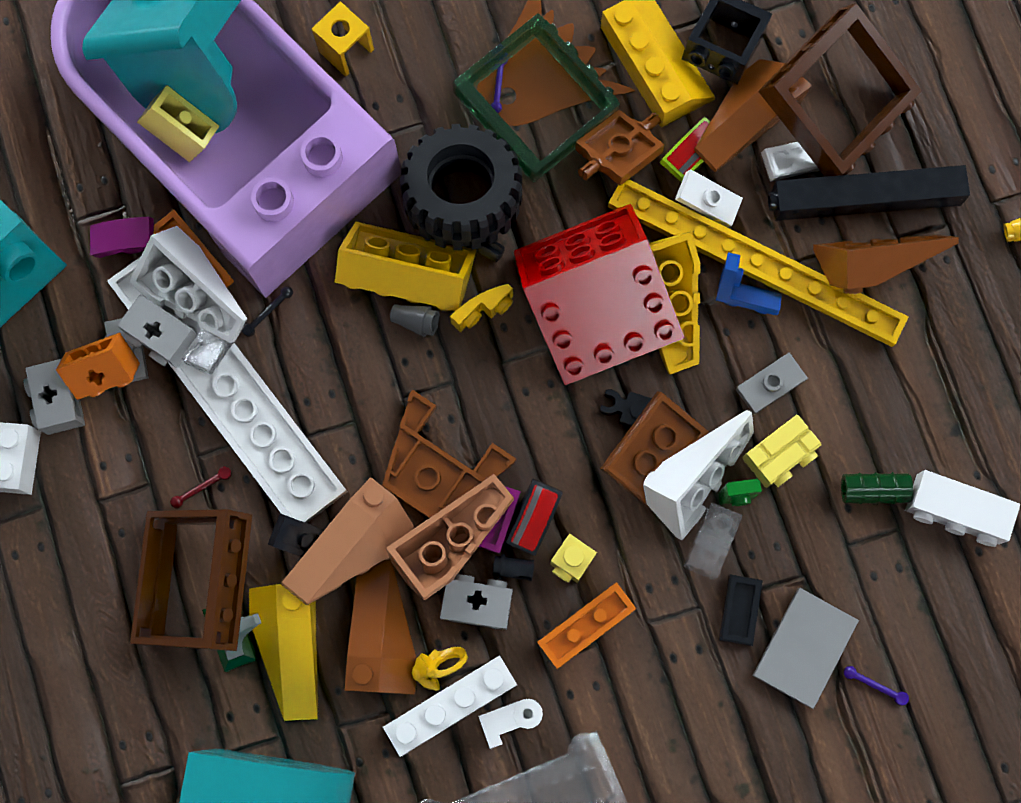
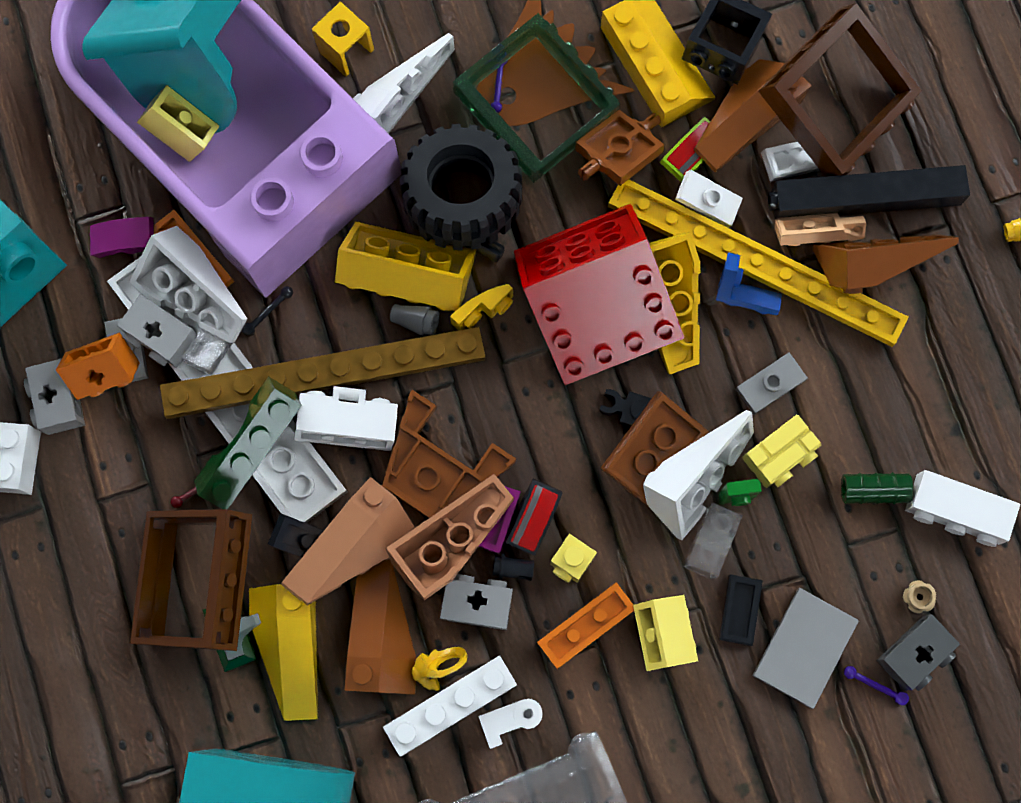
(265, 422): none -> arch
(324, 371): none -> pearl gold plate
(346, 423): none -> white piece
(397, 90): none -> white wedge
(665, 632): none -> light yellow brick
(819, 229): none -> light nougat hinge
(900, 658): none -> dark grey brick
(927, 592): none -> tan plate

